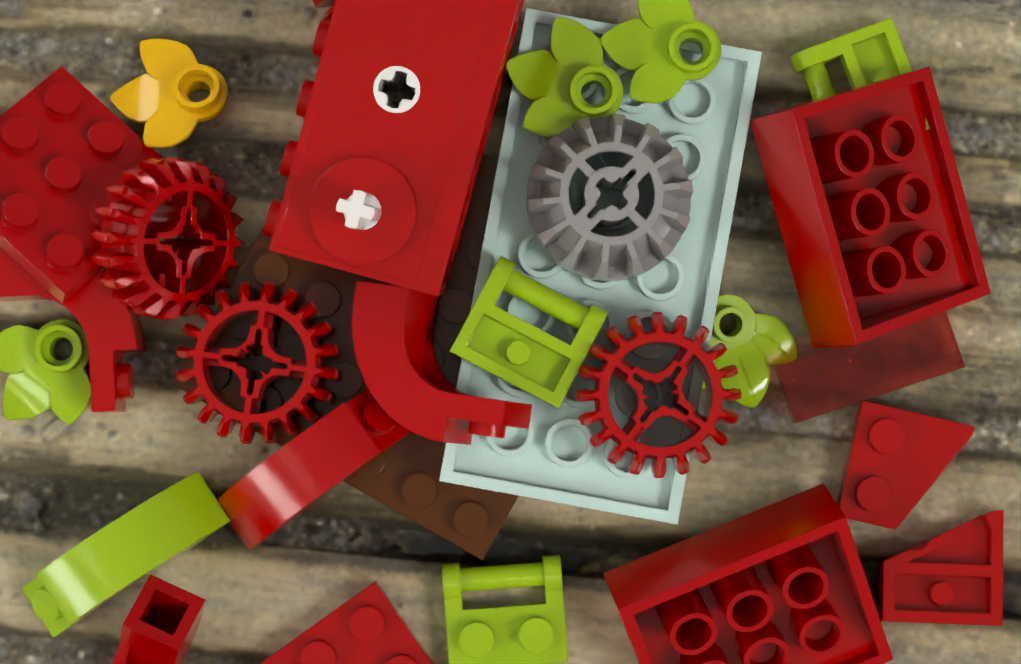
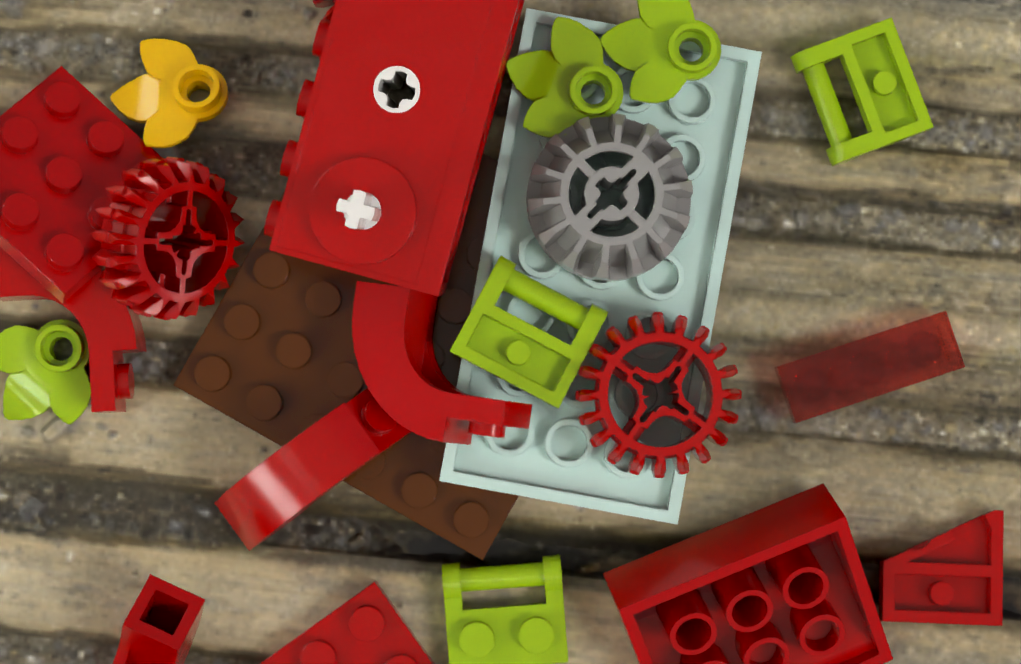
(124, 553): lime arch -> none
(255, 390): red gear -> none
(752, 347): lime plate -> none
(870, 209): red slope -> none
(895, 462): red wing -> none

